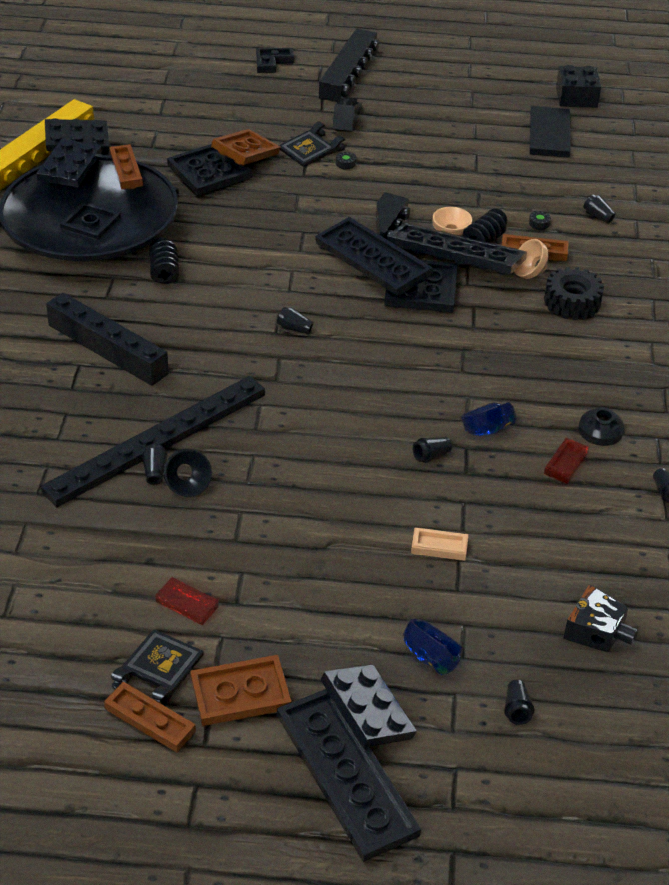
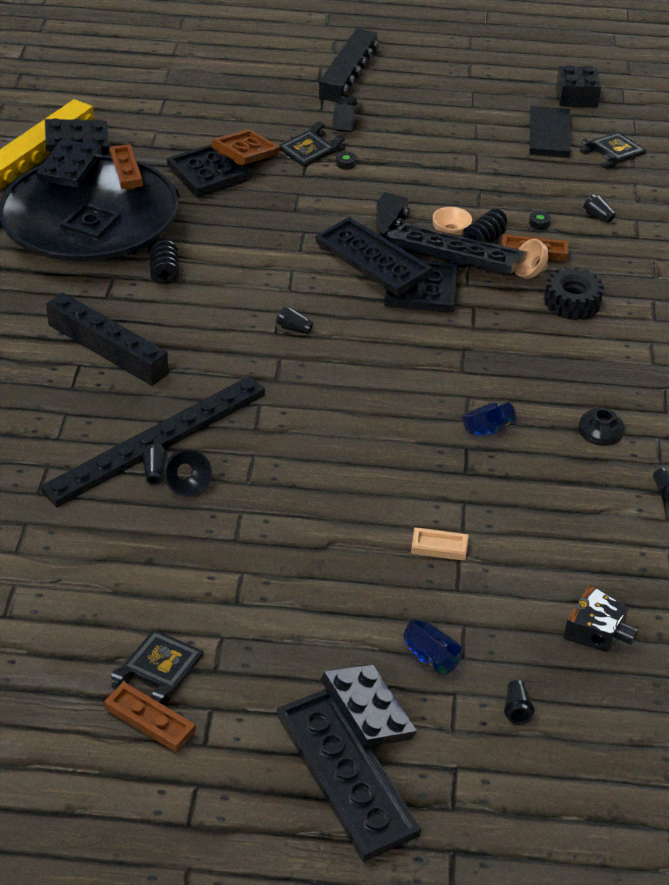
(187, 601): clear red tile -> none
(239, 690): dark orange plate -> none
(268, 57): black tile -> none
(430, 448): black cone -> none
(566, 460): clear red tile -> none
(615, 147): none -> black flag

